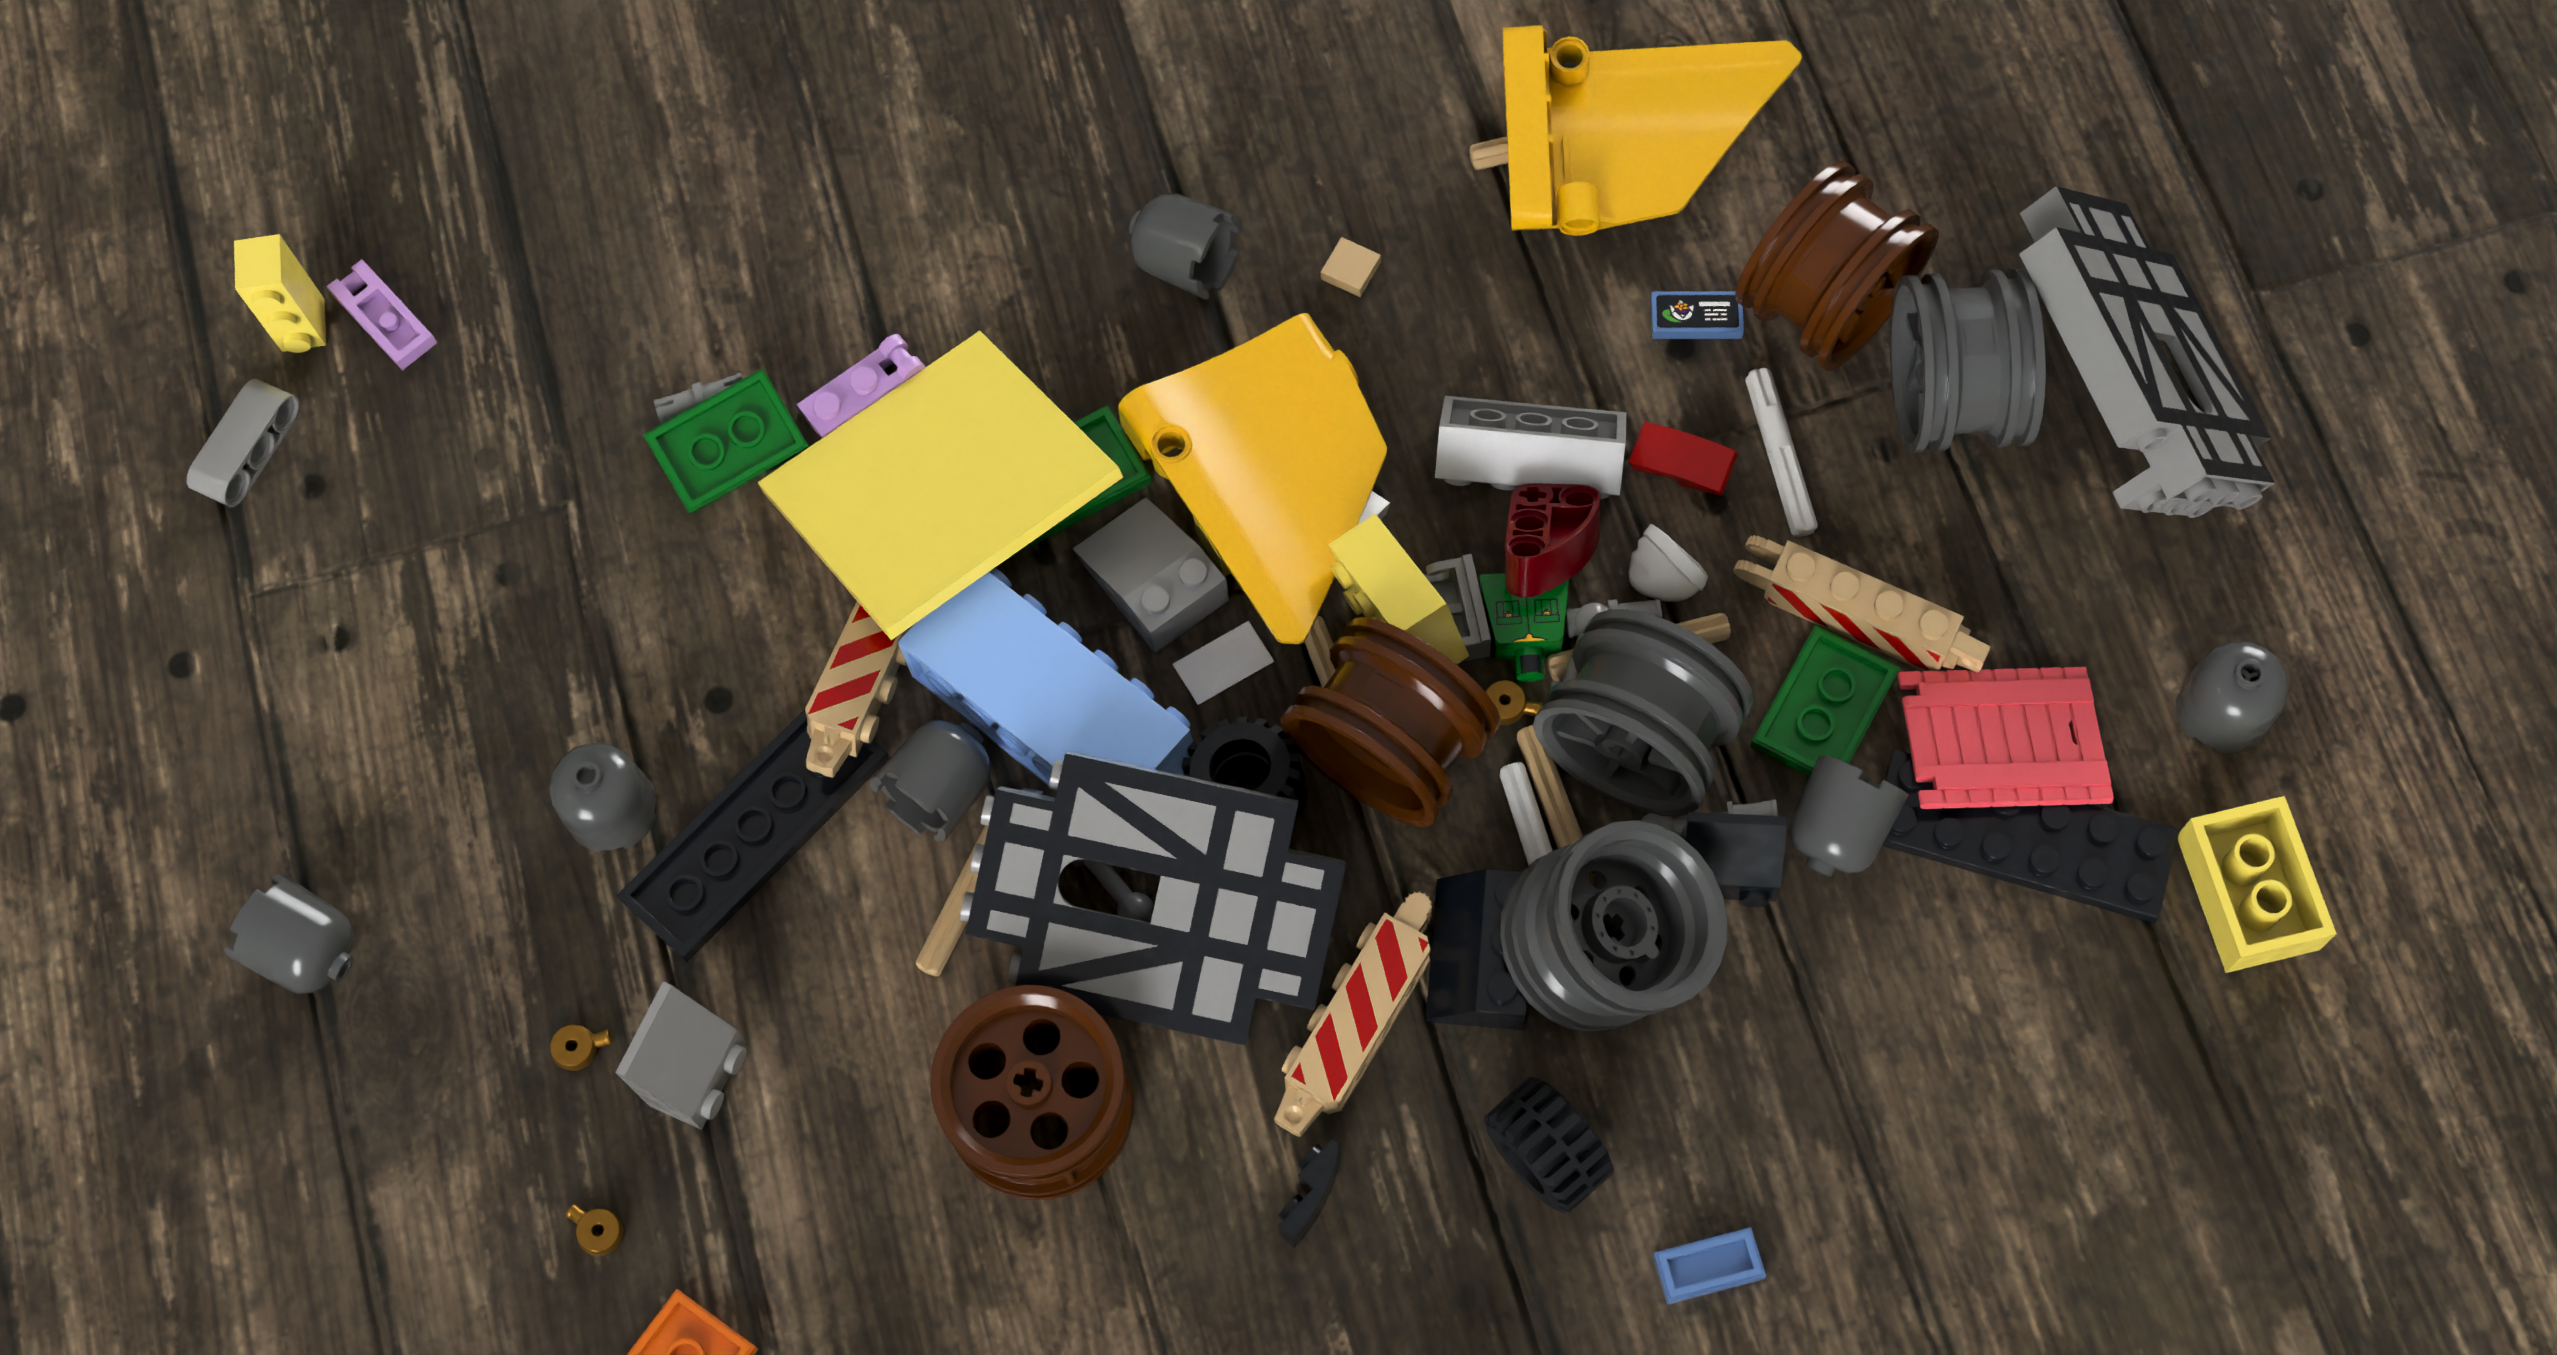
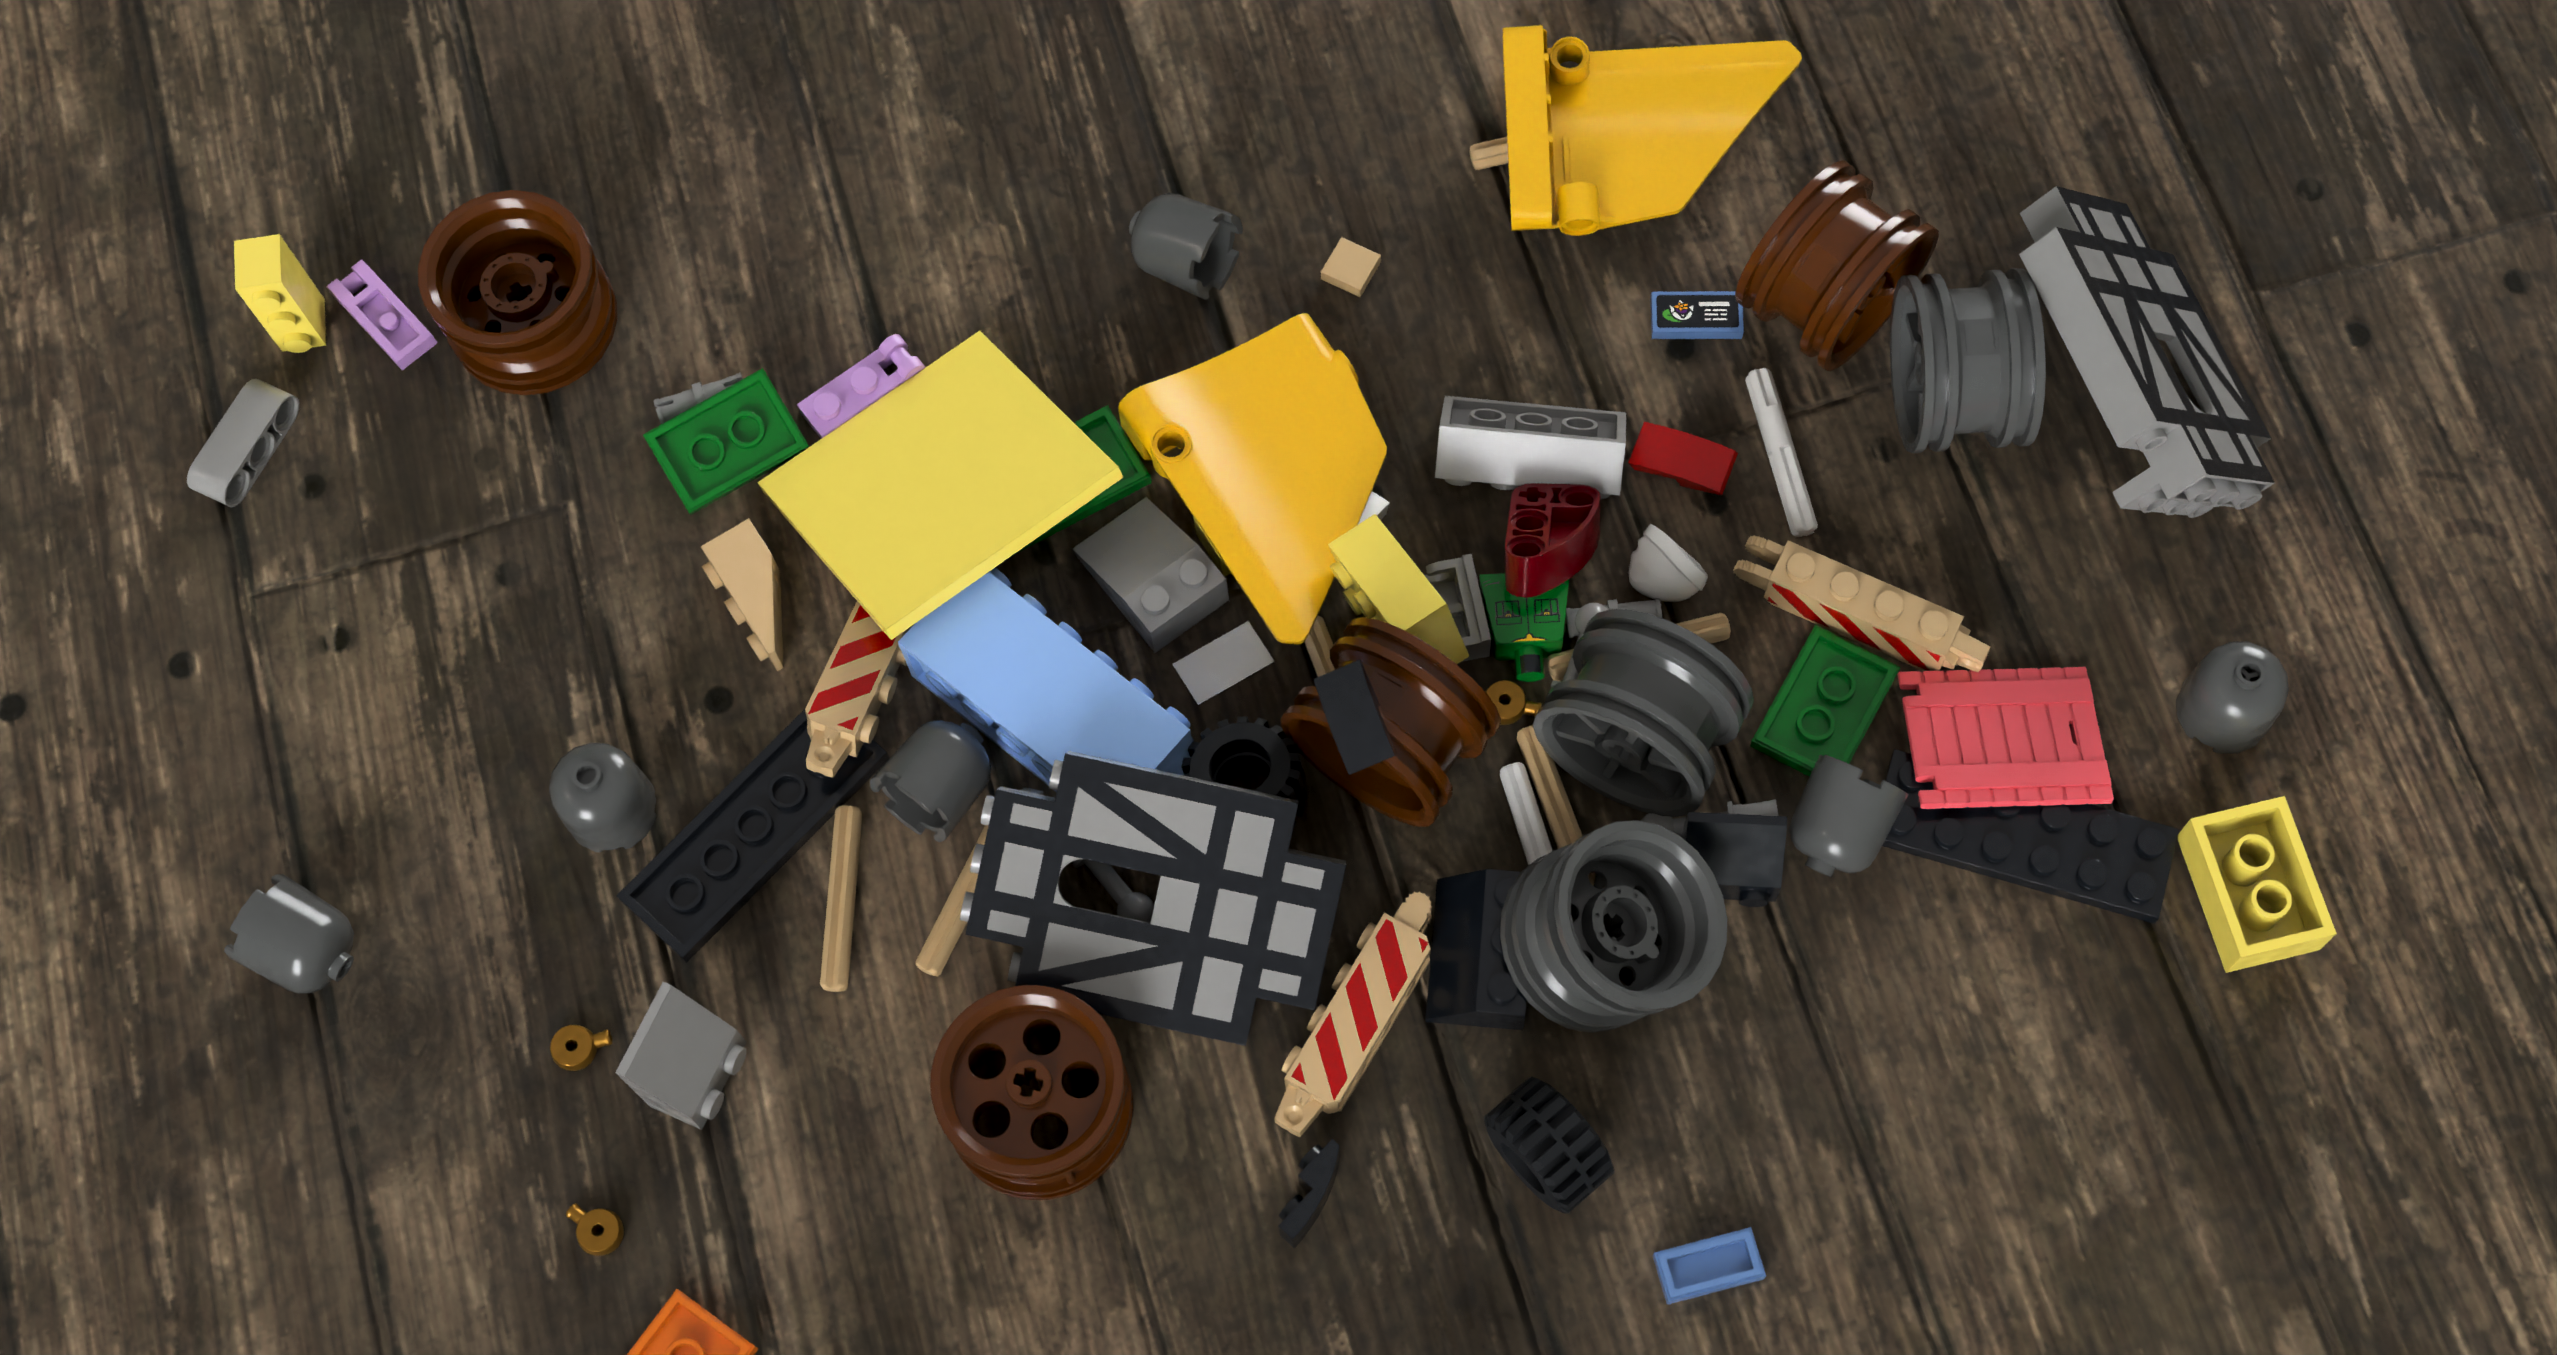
(535, 318): none -> reddish brown wheel
(753, 581): none -> tan slope
(841, 898): none -> tan axle
(1354, 717): none -> black slope

